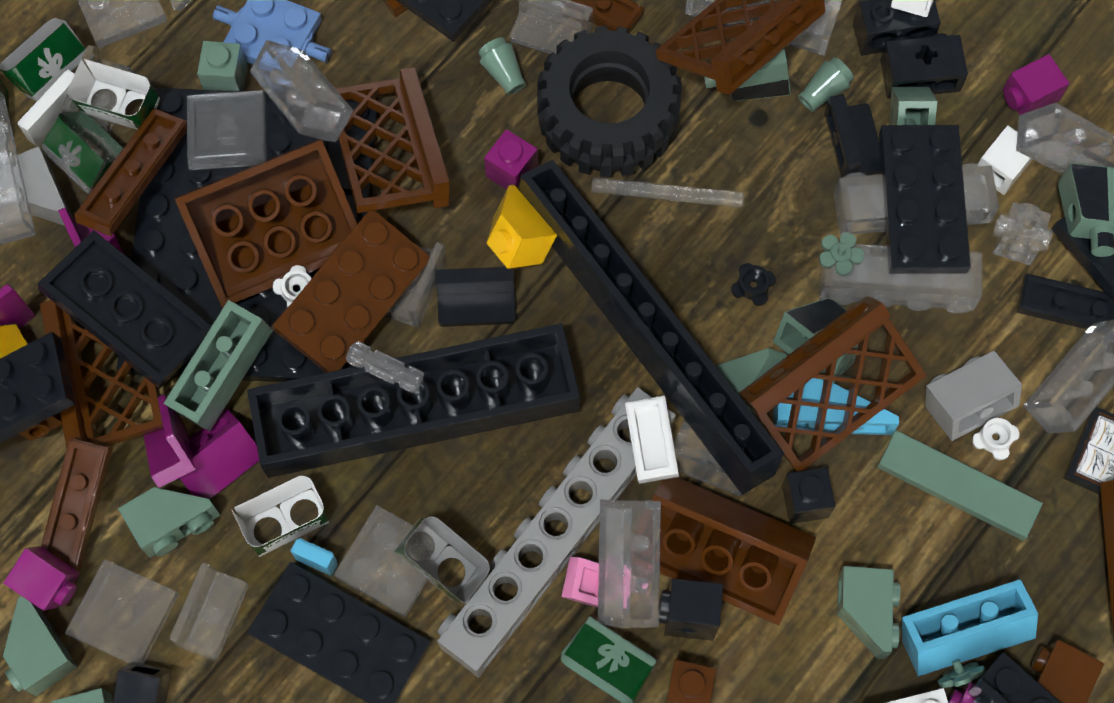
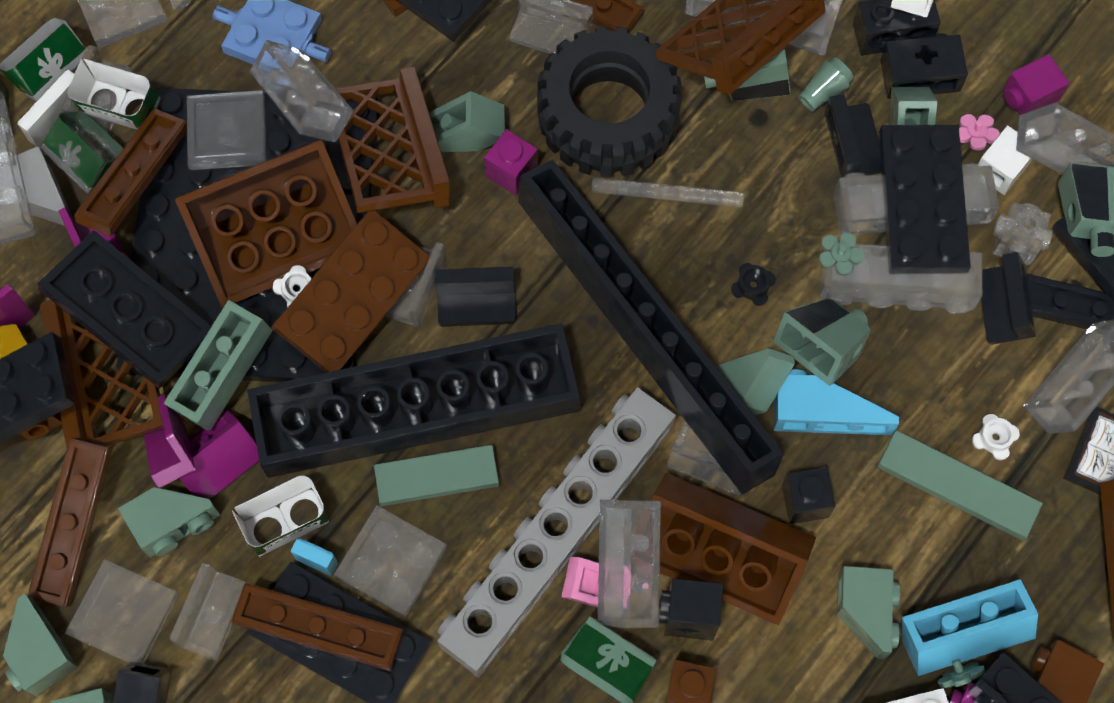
(42, 578): magenta brick -> none
(222, 66): sand green brick -> none
(317, 626): none -> reddish brown tile
(384, 367): clear axle -> none
(436, 475): none -> sand green tile
(468, 123): none -> sand green slope
(475, 564): light grey piece -> none
(502, 65): sand green cone -> none
(519, 232): yellow slope -> none
(651, 439): white tile -> none
(821, 353): reddish brown fence -> none
(972, 395): light grey brick -> none
(978, 131): none -> bright pink plant
(1007, 301): none -> black panel

